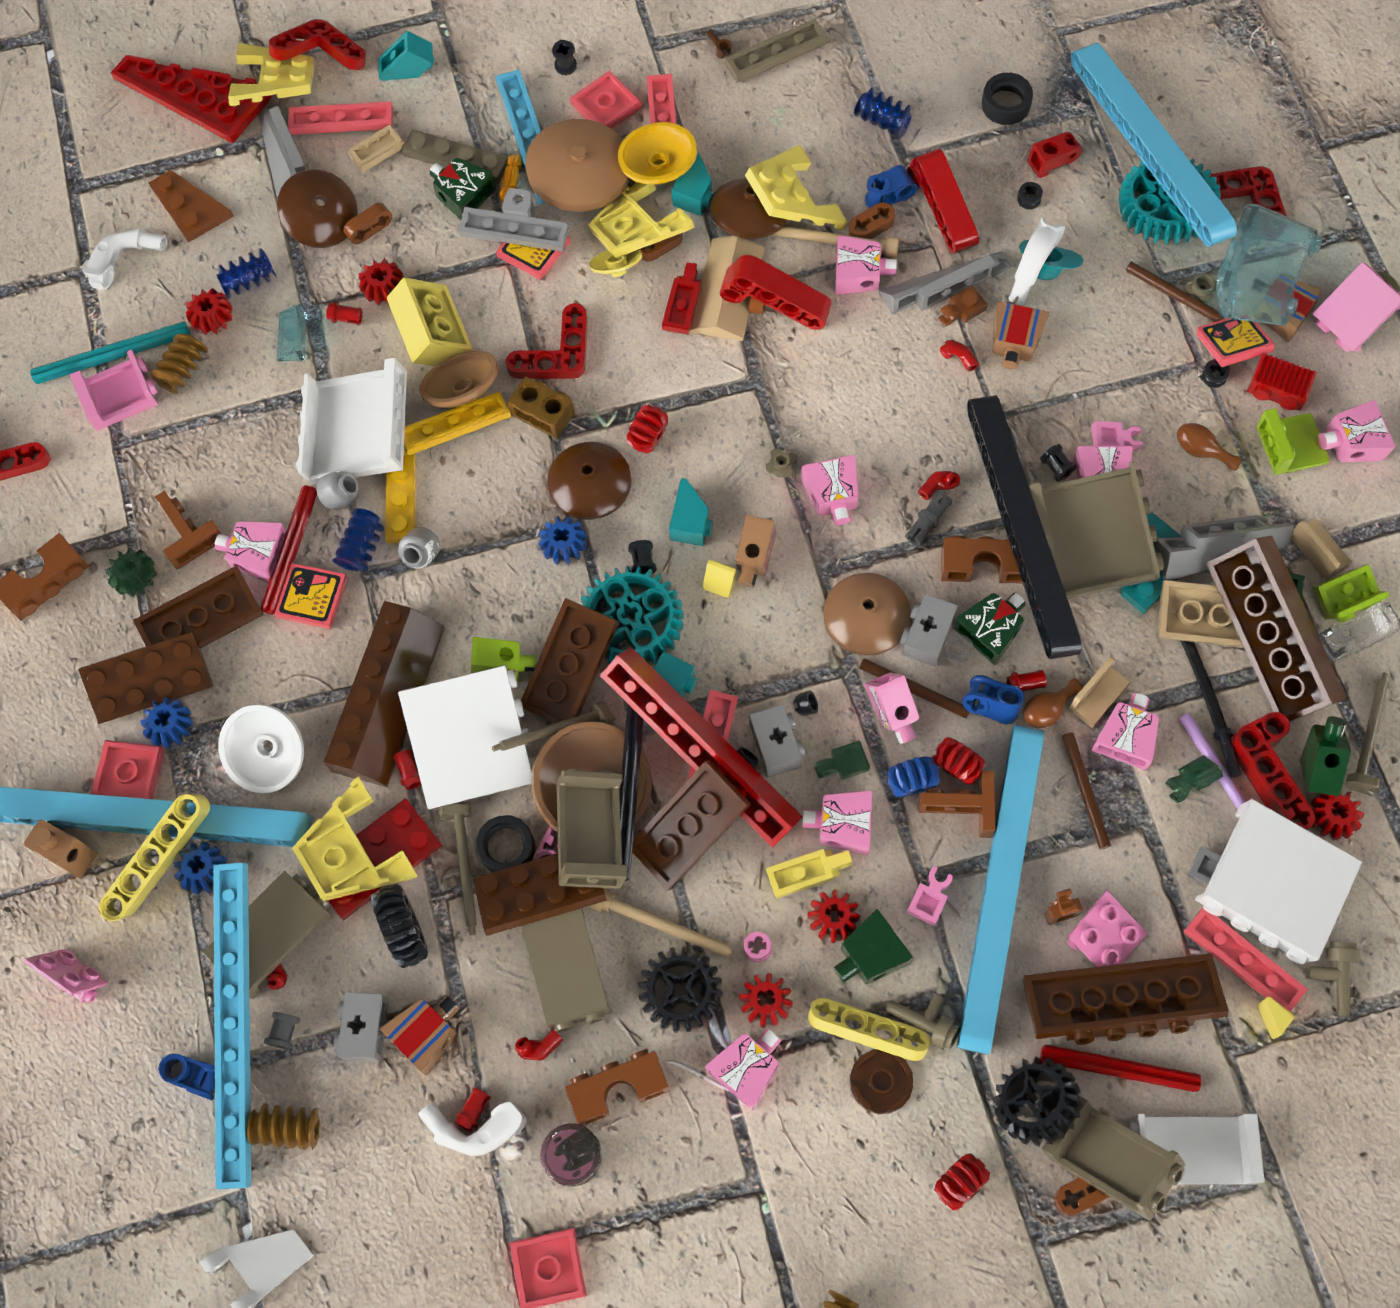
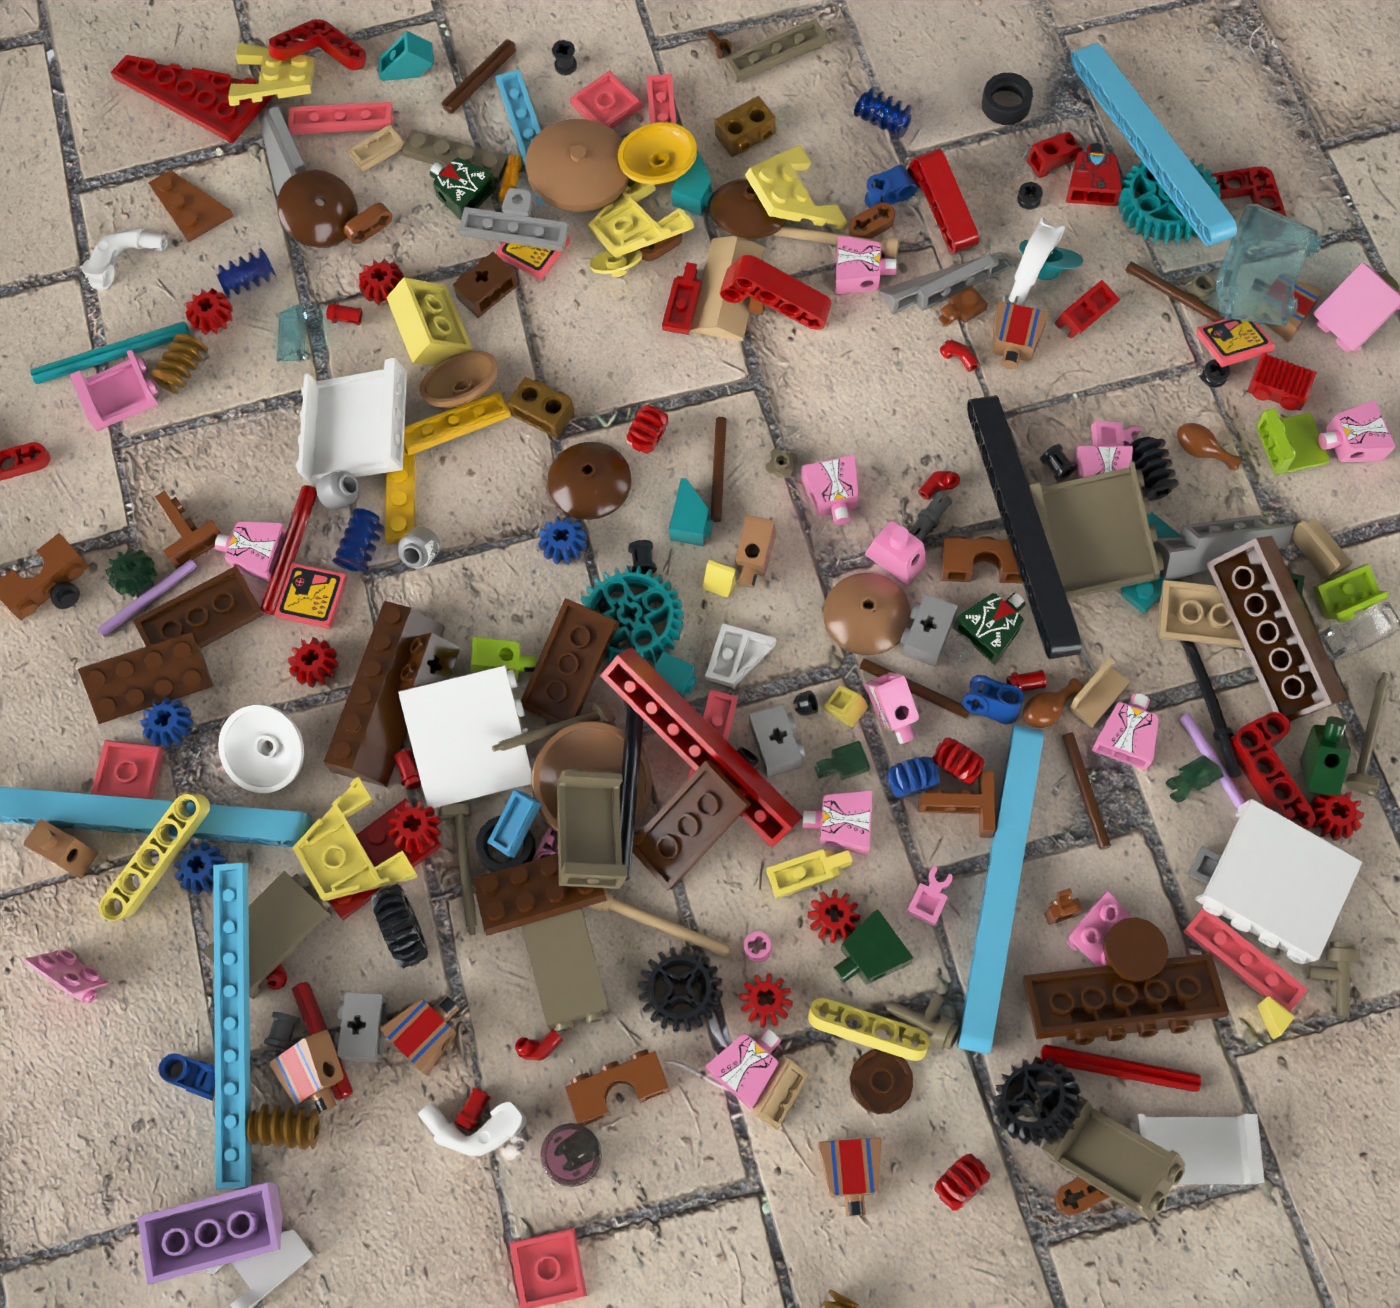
(64, 595): none -> black plate
(147, 598): none -> lavender bar
(211, 1232): none -> lavender slope
(310, 1070): none -> medium nougat torso
(313, 662): none -> red gear
(315, 1023): none -> red axle
(426, 827): none -> red gear
(429, 662): none -> reddish brown brick
(479, 76): none -> reddish brown axle
(485, 284): none -> reddish brown brick
(514, 822): none -> dark azure tile
(560, 358): red beam -> none
(718, 469): none -> reddish brown bar
(737, 654): none -> white wing
(745, 126): none -> pearl gold brick
(780, 1093): none -> tan plate
(846, 706): none -> light yellow slope
(851, 1170): none -> torso
(896, 550): none -> bright pink torso
(1087, 309): none -> red hinge
(1095, 178): none -> red torso
(1135, 949): none -> reddish brown tile
(1156, 475): none -> black piece

